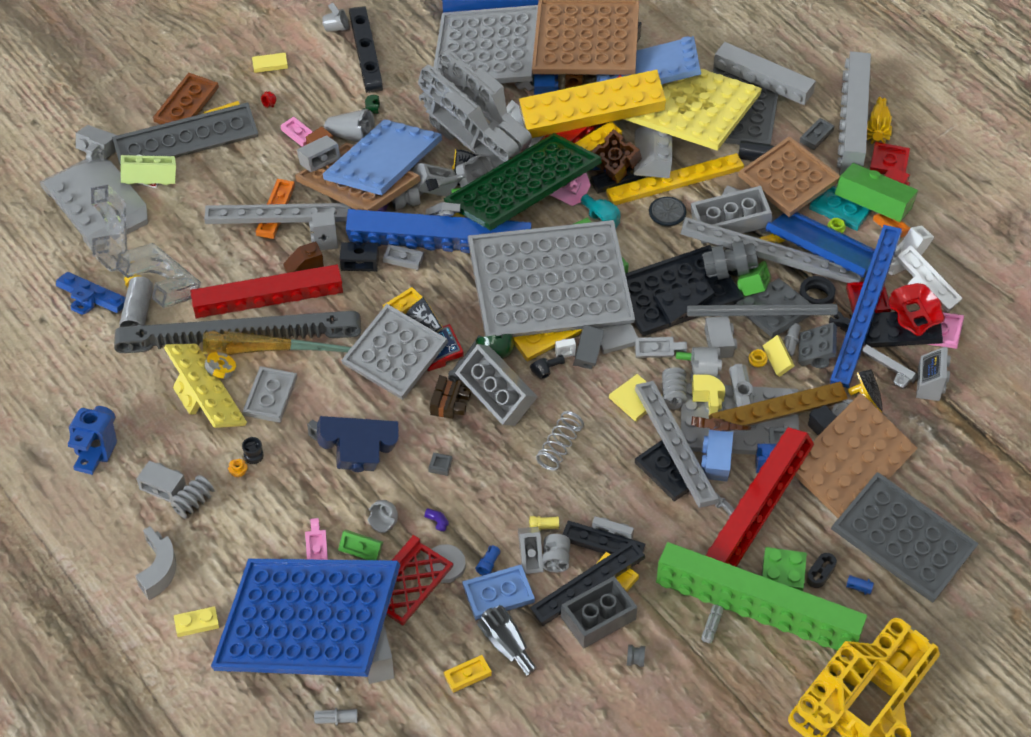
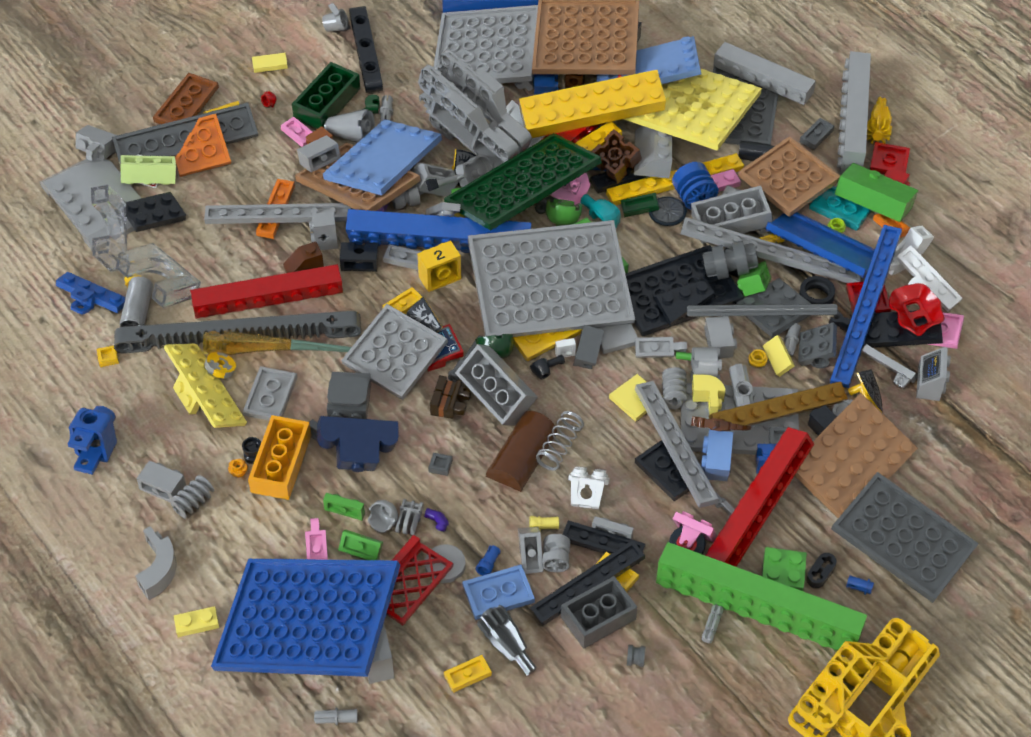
(107, 356): none -> yellow tile
(154, 211): none -> black plate
(203, 148): none -> orange plate
(279, 457): none -> light orange brick
(326, 95): none -> dark green brick
(344, 506): none -> bright green plate
(349, 395): none -> dark grey brick
(386, 110): none -> light grey pin
(409, 513): none -> light grey arm
(439, 266): none -> yellow brick
(518, 454): none -> reddish brown brick
(540, 207): none -> dark grey arm
(563, 212): none -> bright green cylinder
(596, 480): none -> white piece
(639, 205): none -> dark green tile
(692, 533): none -> bright pink plate
(694, 183): none -> blue wheel
(726, 178): none -> bright pink plate

